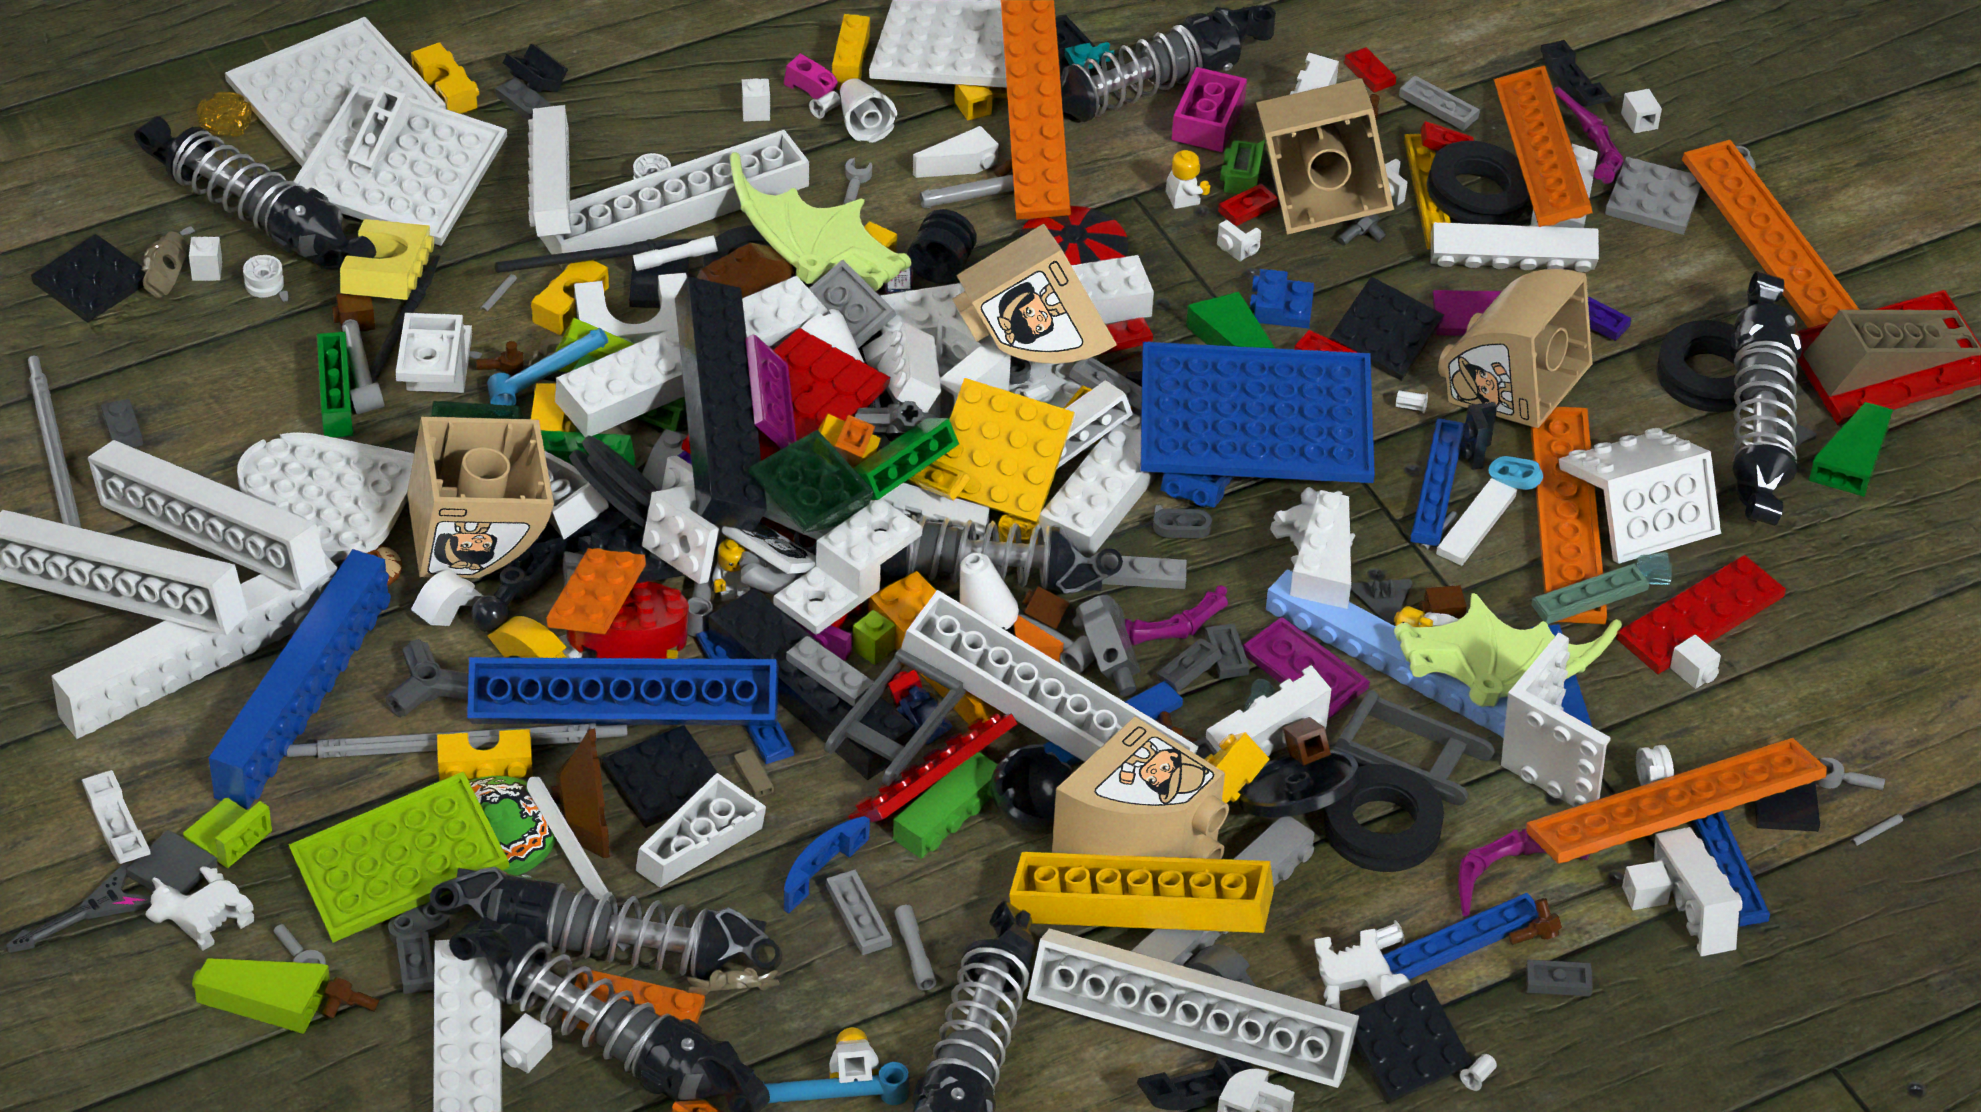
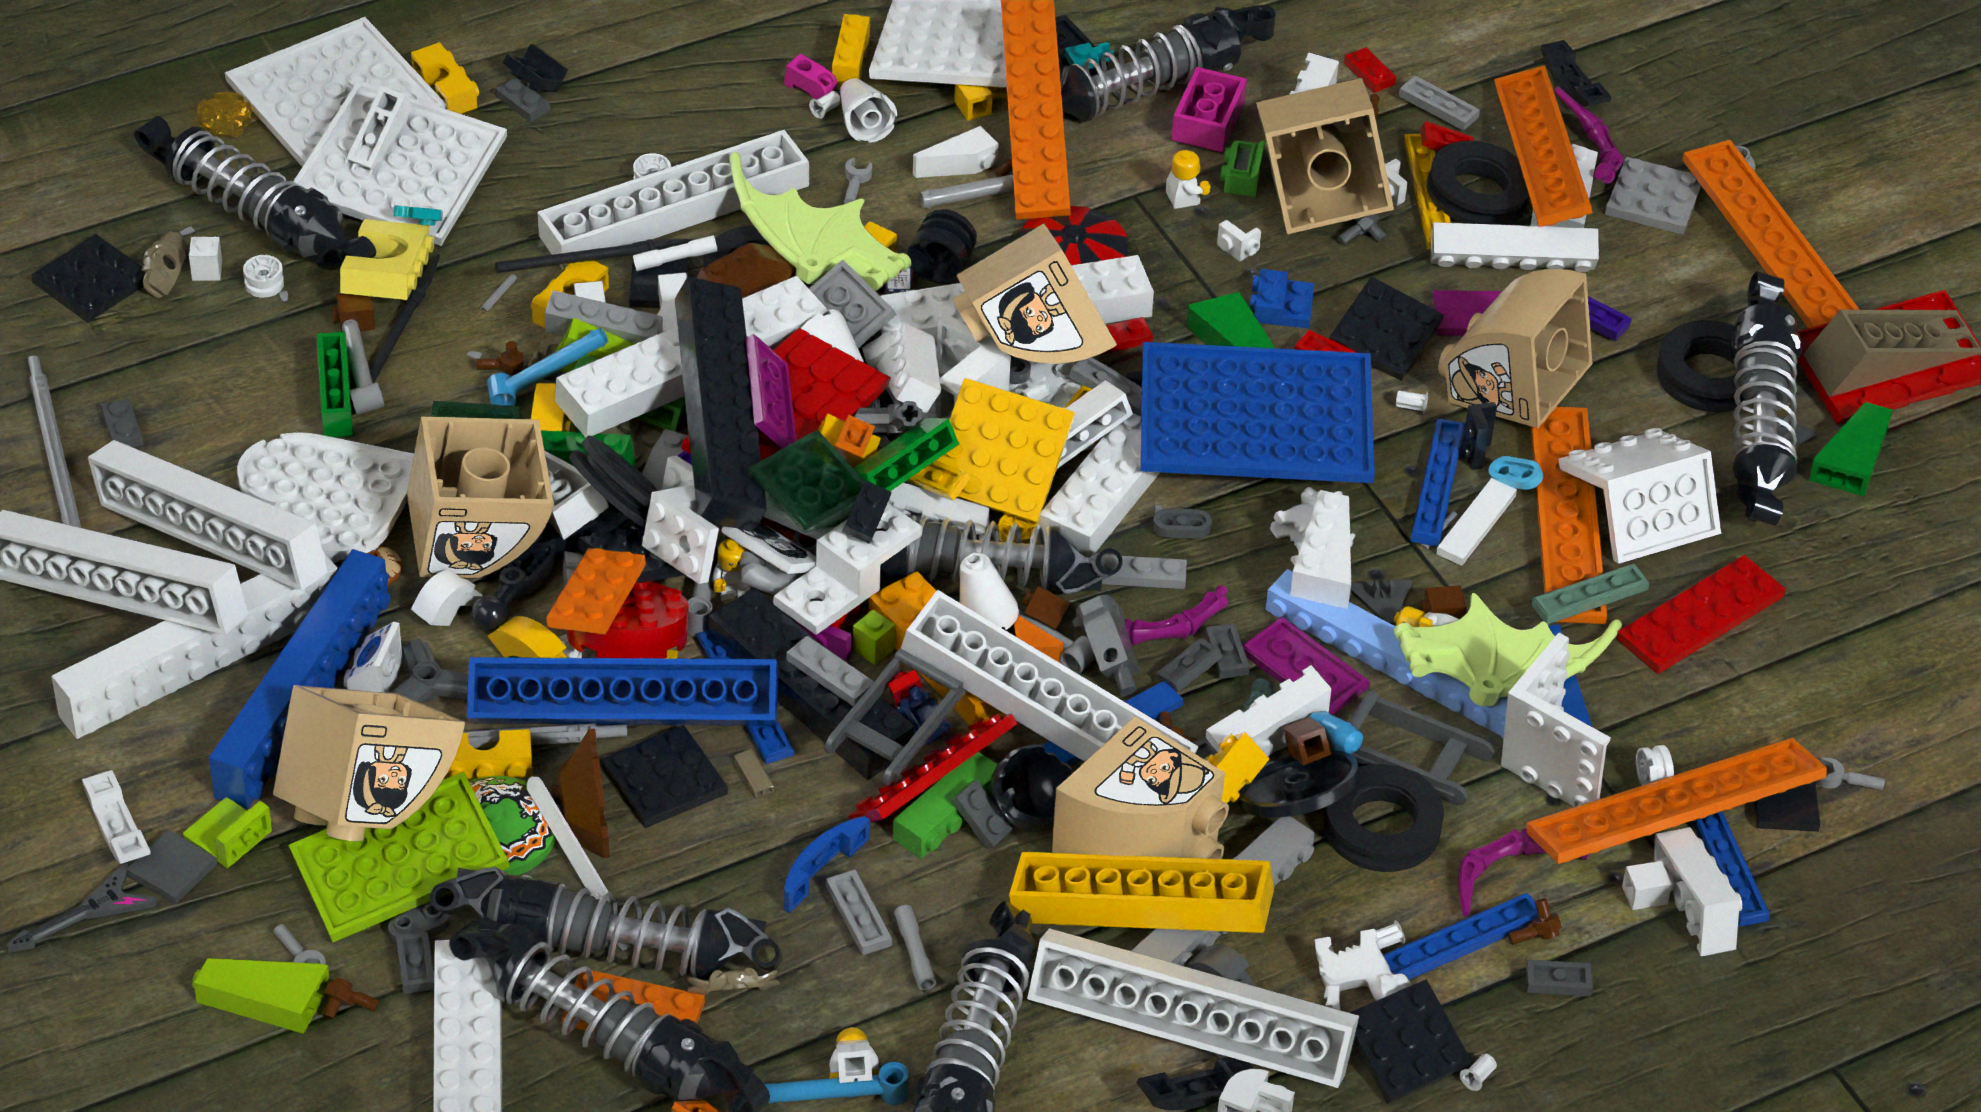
(202, 910): white animal -> none
(362, 758): none -> tan brick
(377, 661): none -> white slope
(425, 215): none -> teal plate
(434, 352): white bracket -> none
(526, 1043): white brick -> none
(549, 171): white brick -> none
(617, 320): none -> light grey brick
(700, 830): white wedge -> none
(755, 99): white brick -> none
(867, 512): none -> black plate
(981, 814): none -> dark grey plate
(1200, 488): blue plate -> none
(1248, 204): red plate -> none
(1339, 732): none -> dark azure piece
(1641, 111): white brick -> none
(1656, 568): clear light blue piece -> none
(1695, 661): white brick -> none
(1877, 829): light grey piece -> none

